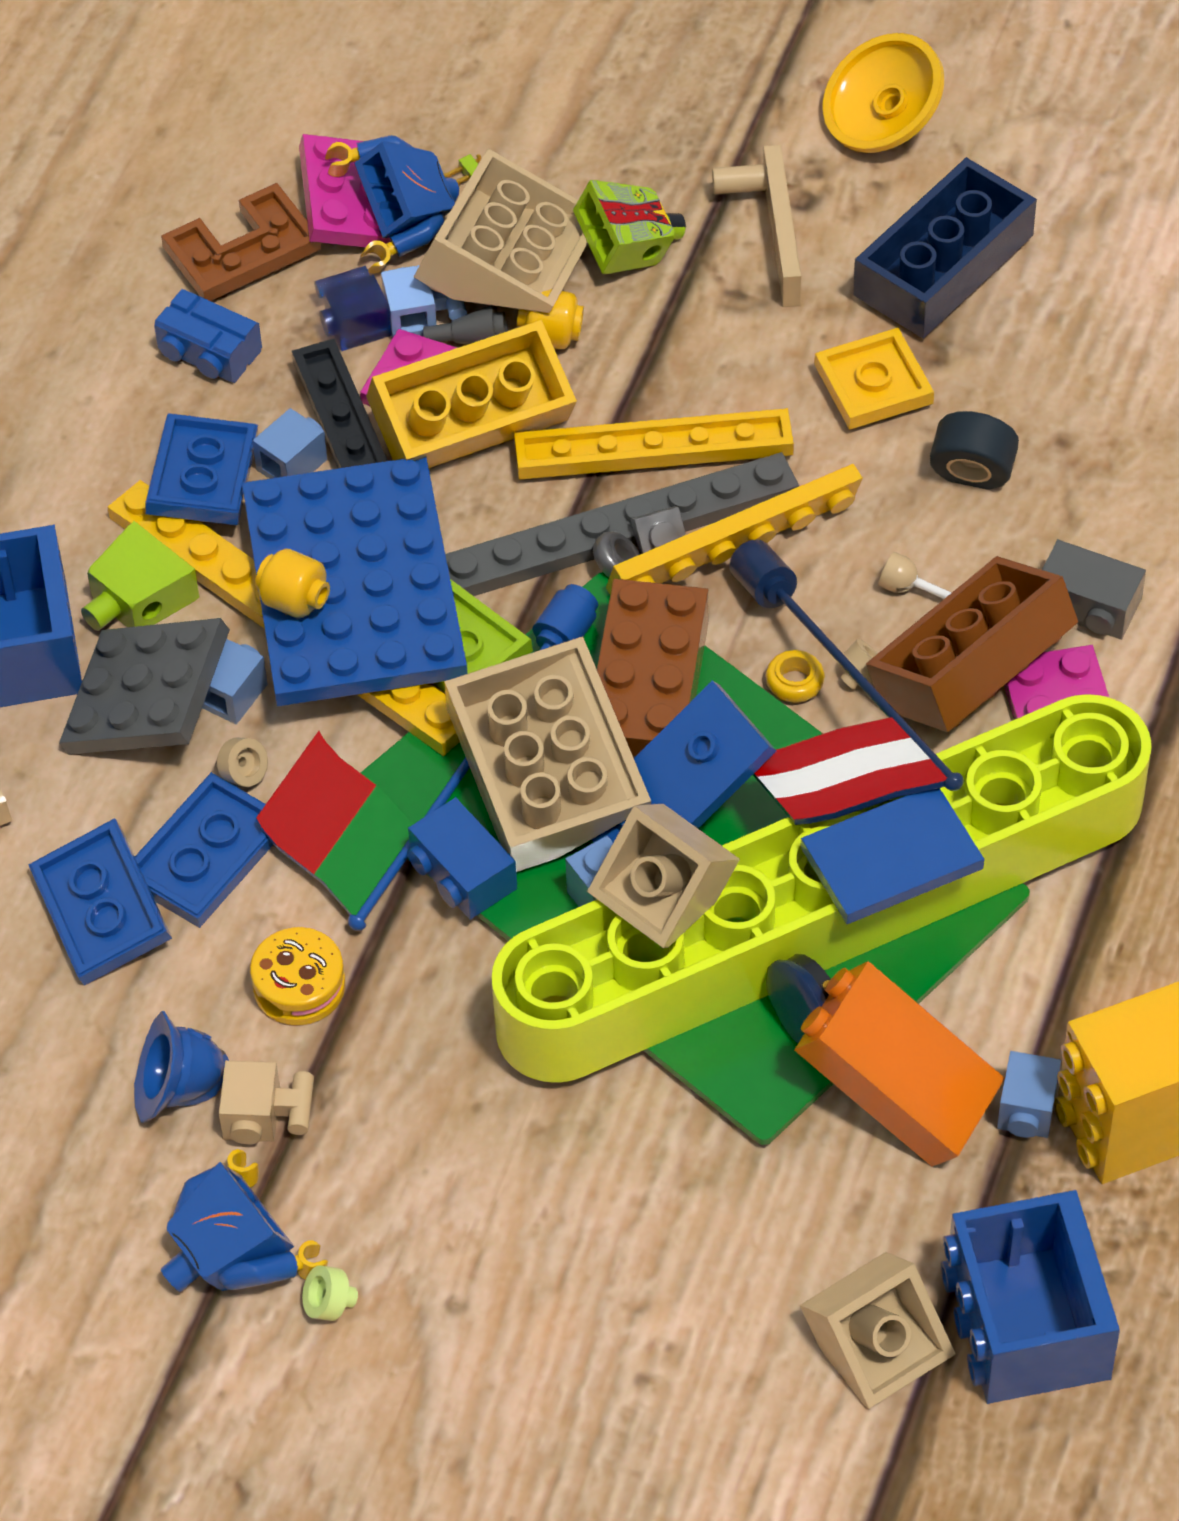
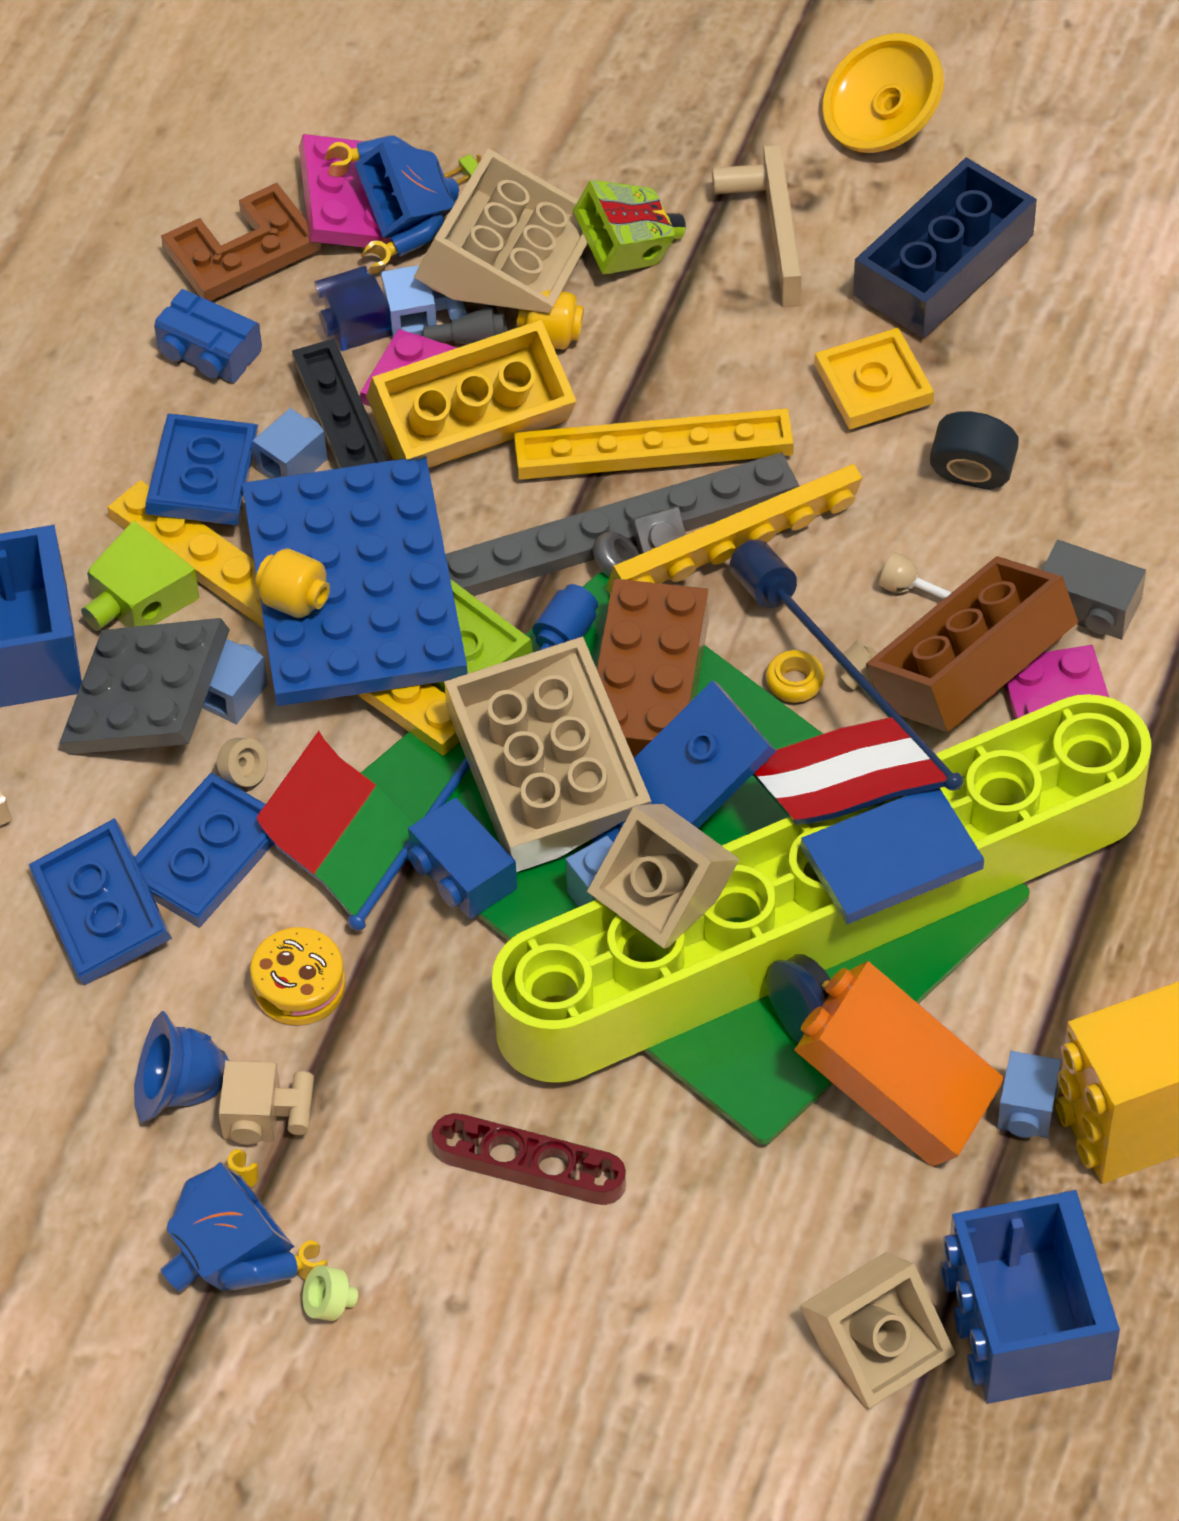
(525, 1166): none -> dark red beam

